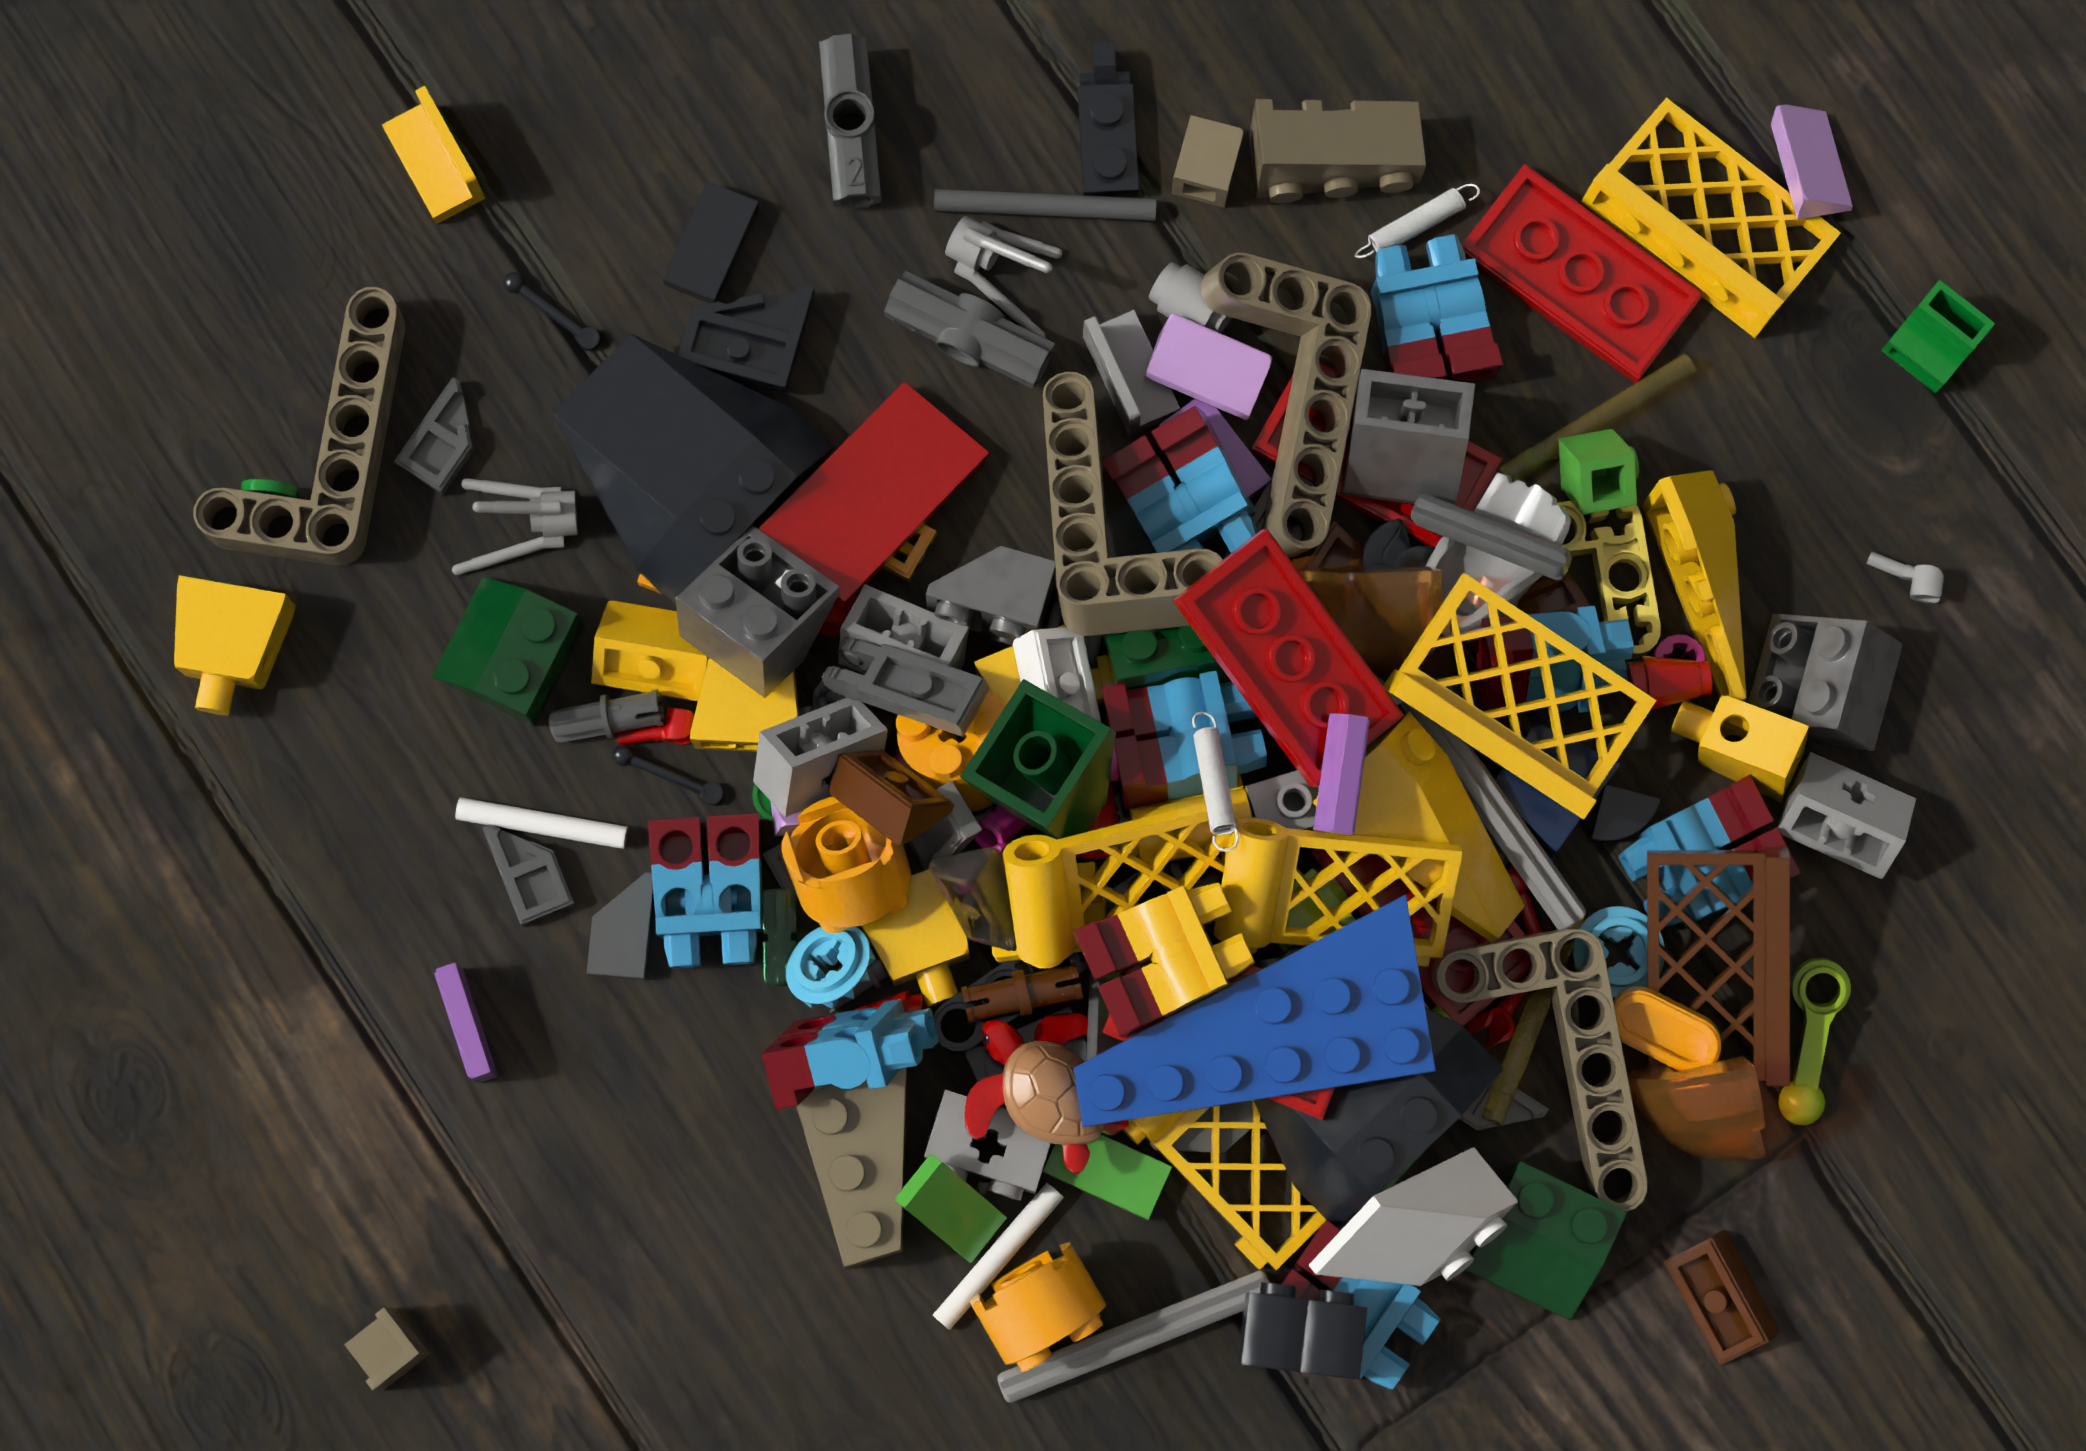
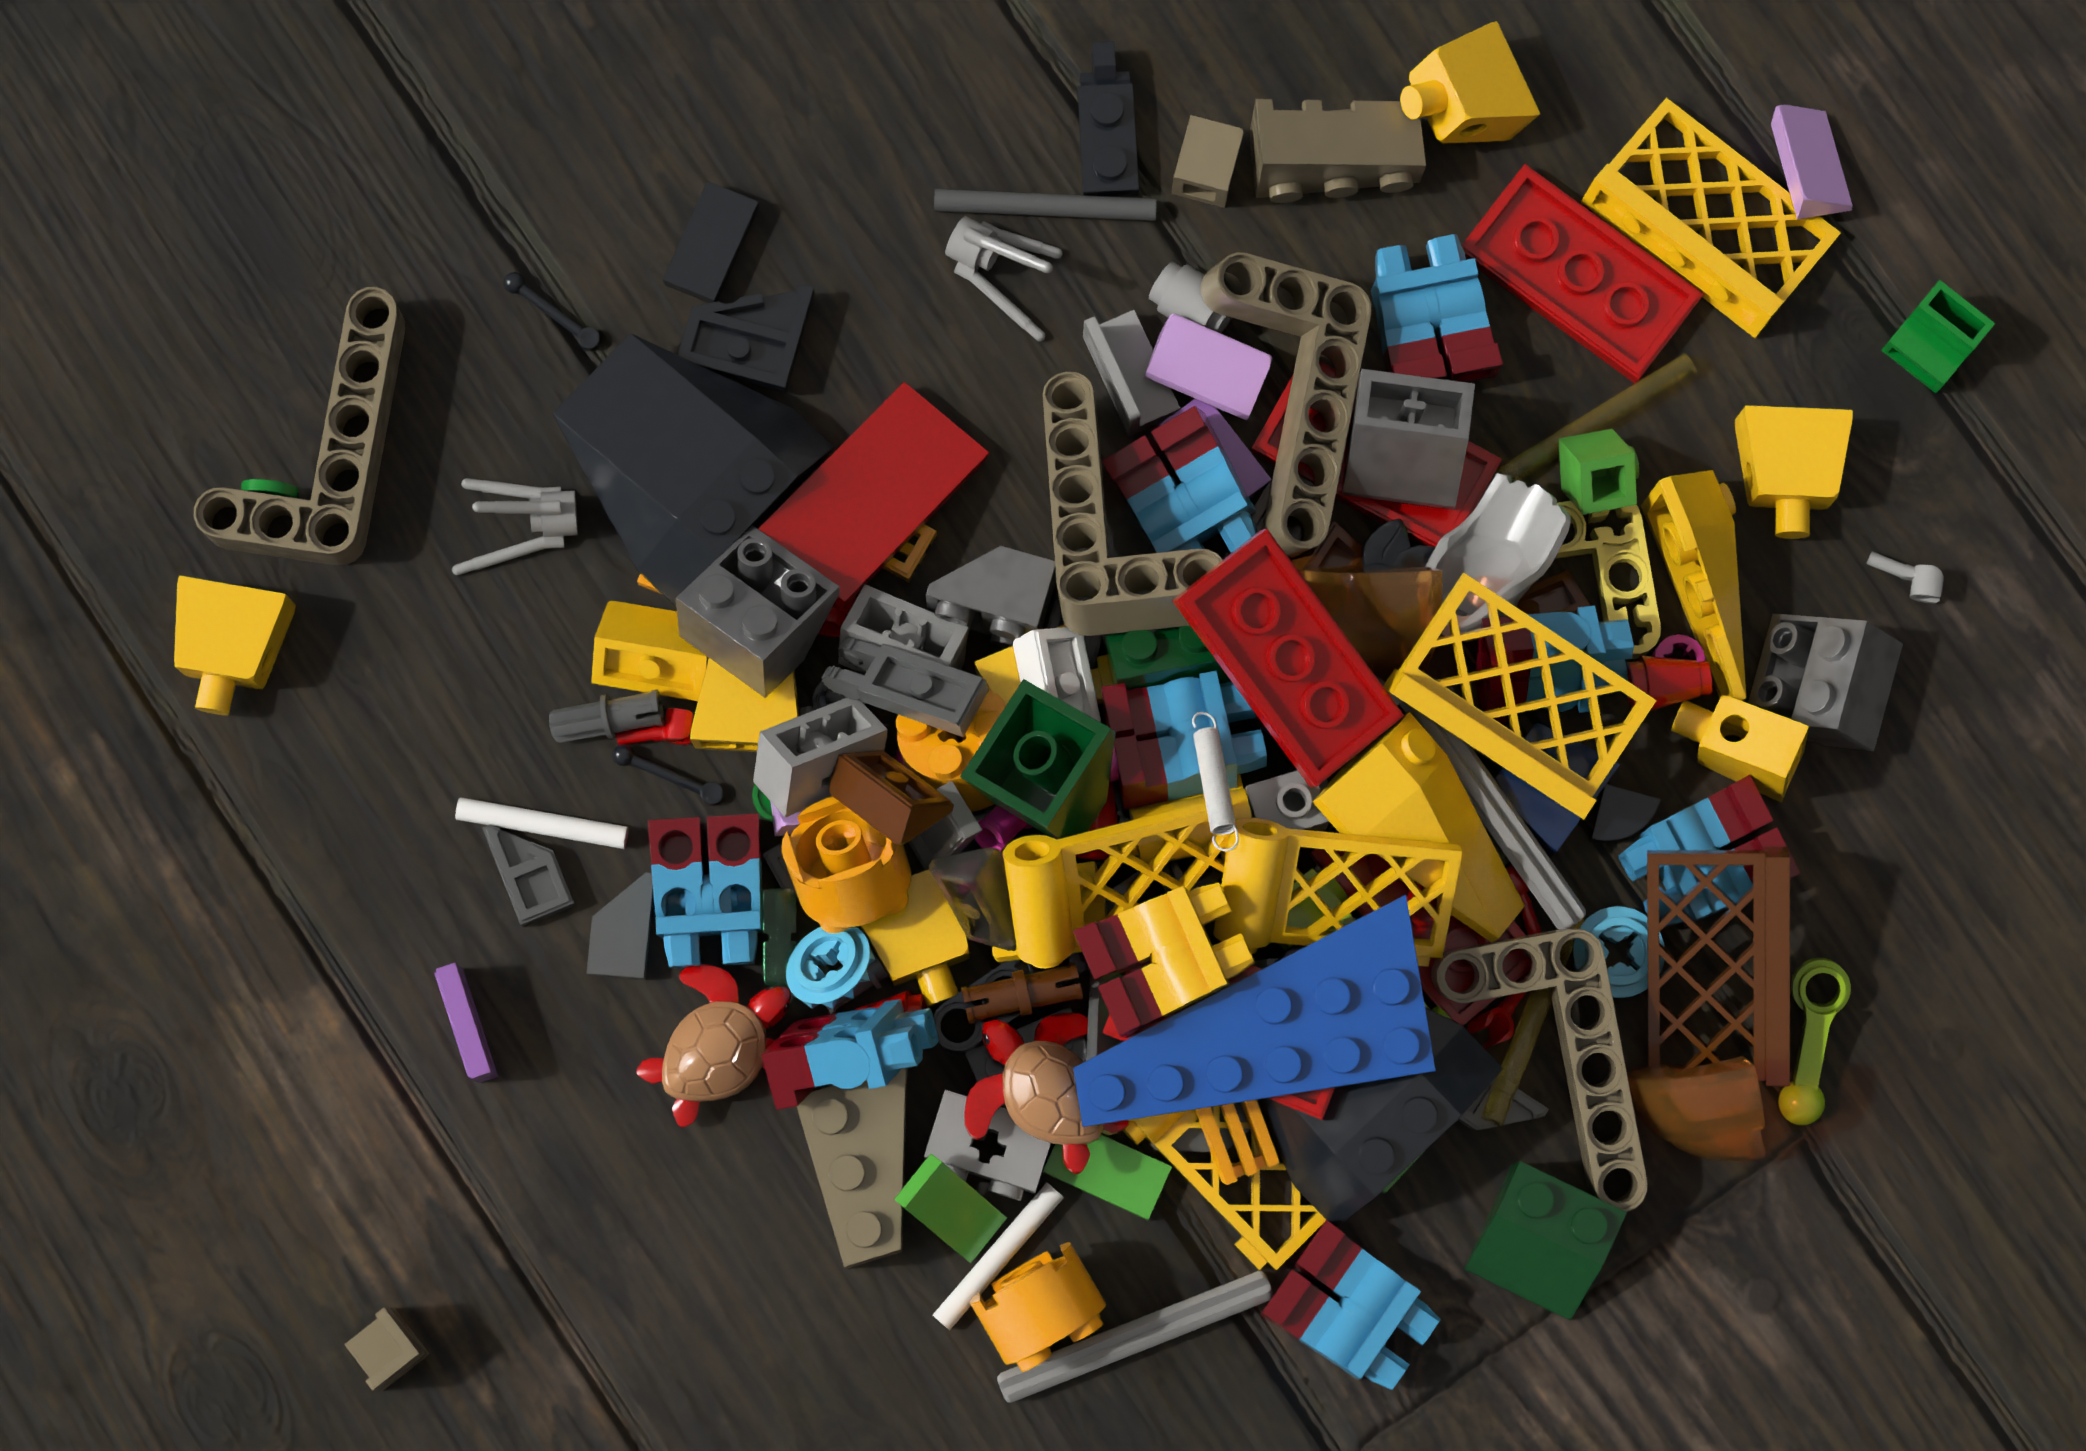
(433, 159): yellow panel -> none
(440, 442): dark grey tile -> none
(509, 649): dark green slope -> none
(716, 1045): none -> medium nougat animal
(845, 91): dark grey piece -> none
(969, 329): dark grey piece -> none
(1248, 1163): none -> light orange tile
(1301, 1333): black brick -> none
(1341, 773): medium lavender tile -> none
(1418, 220): white piece -> none
(1422, 1225): white slope -> none
(1471, 90): none -> yellow torso
(1491, 537): dark grey axle -> none
(1666, 1029): light orange tile -> none
(1722, 1297): reddish brown slope -> none
(1792, 461): none -> yellow torso
(1846, 815): light grey brick -> none

